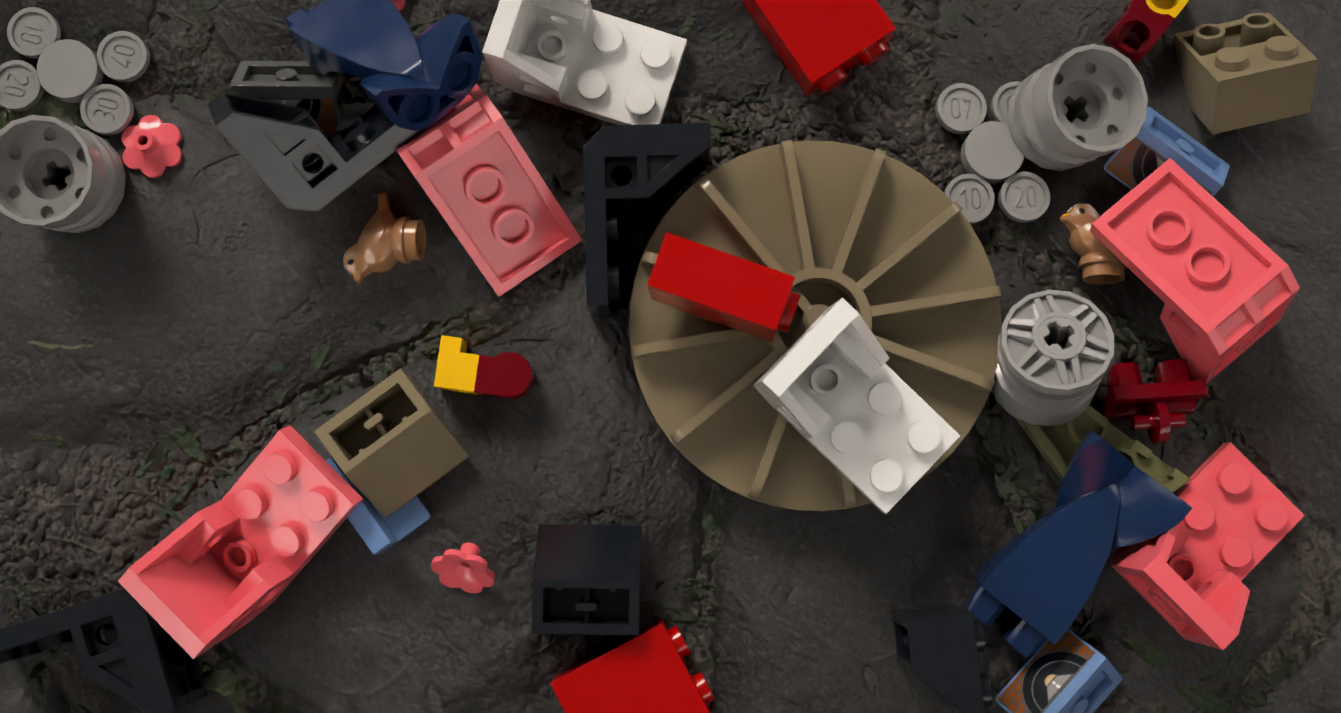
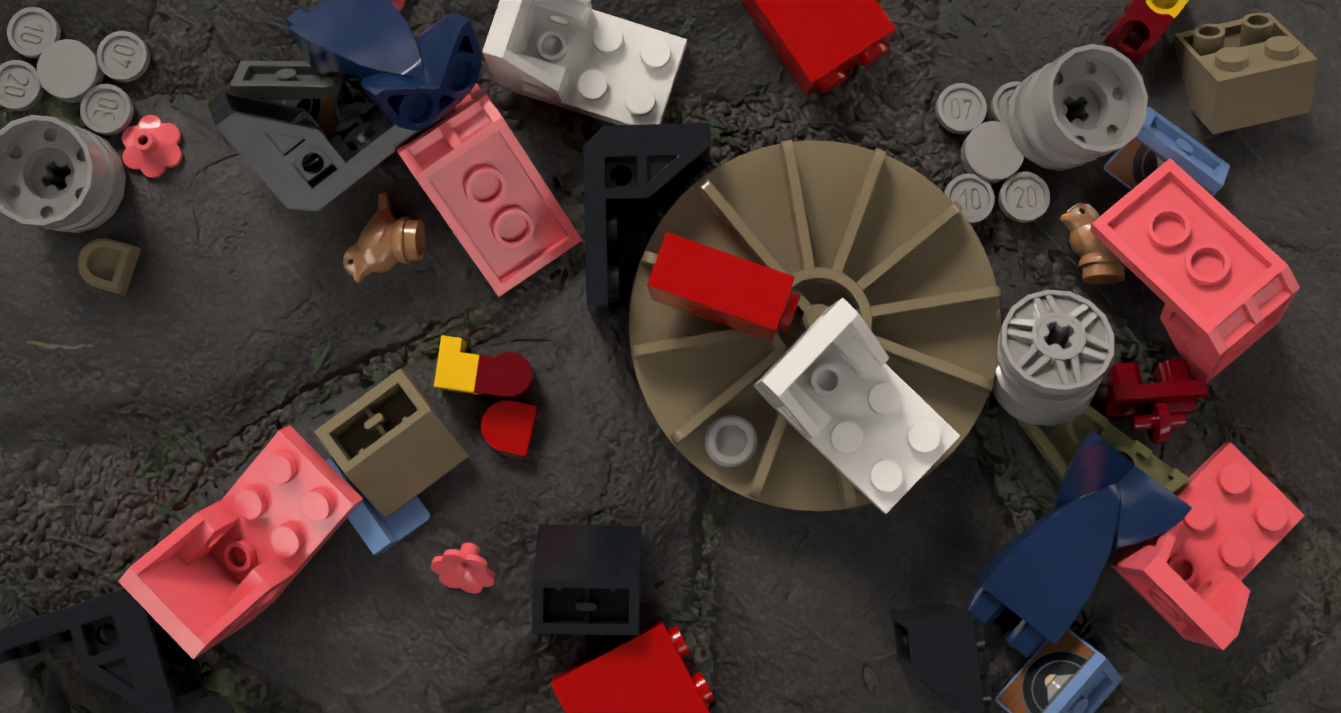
(108, 264): none -> dark tan tile
(509, 426): none -> red tile
(730, 440): none -> light grey tile

